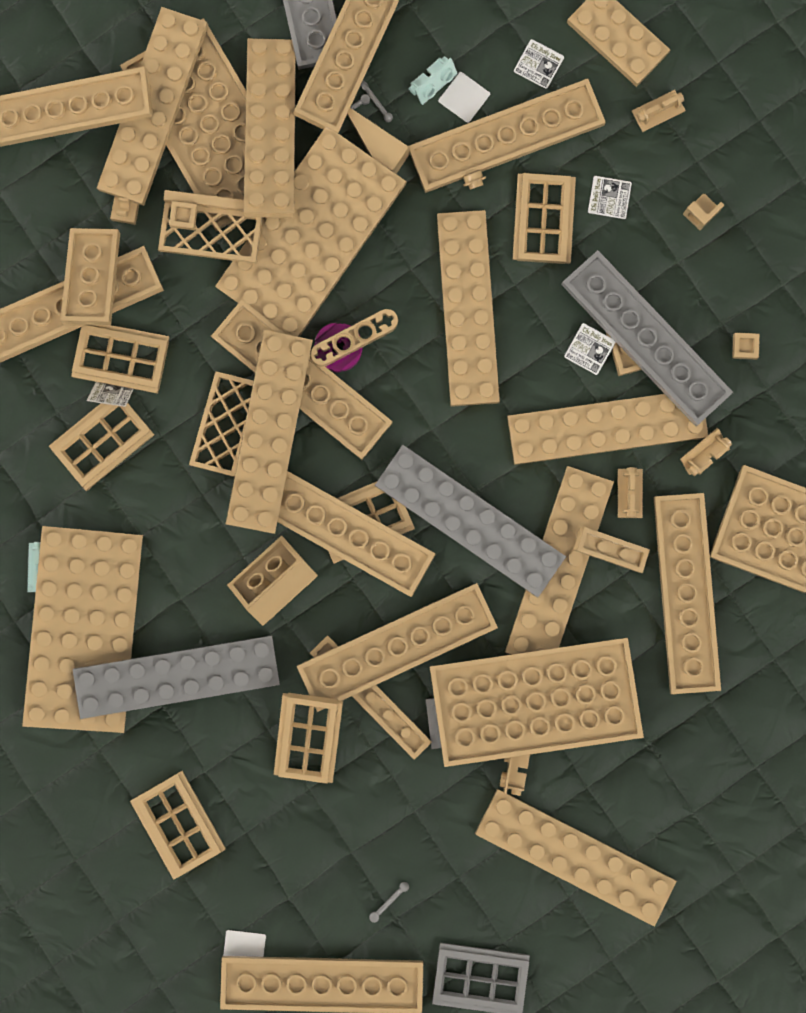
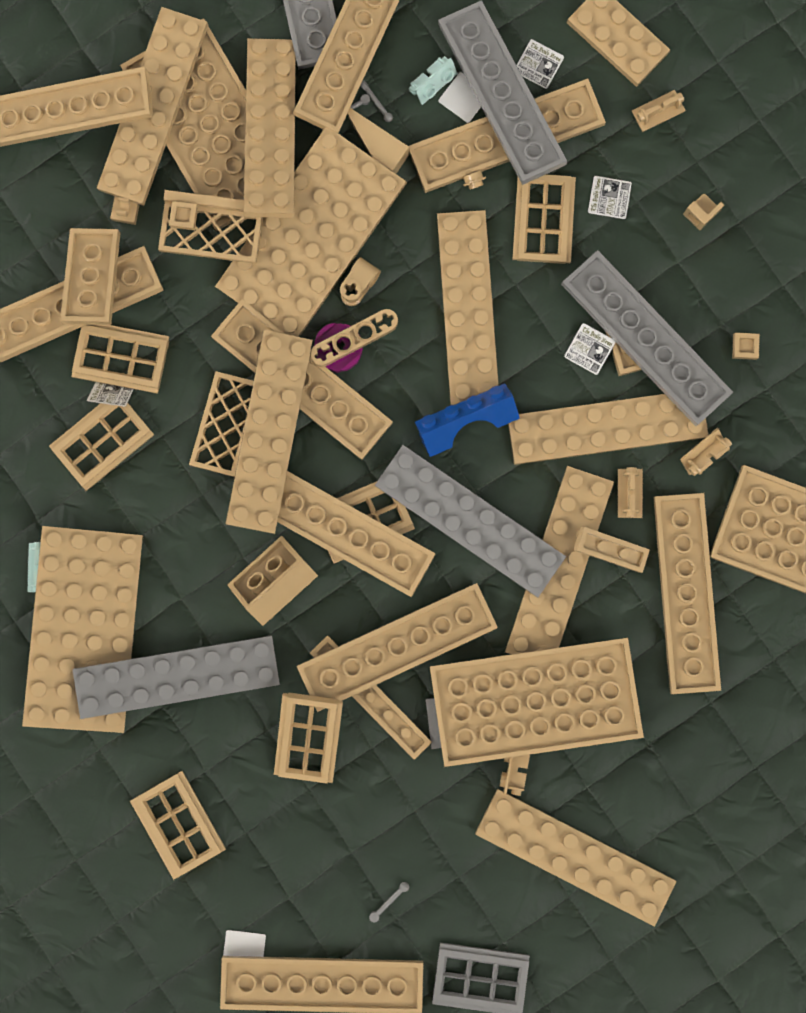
(361, 279): none -> tan piece
(440, 428): none -> blue arch
(502, 92): none -> light grey plate

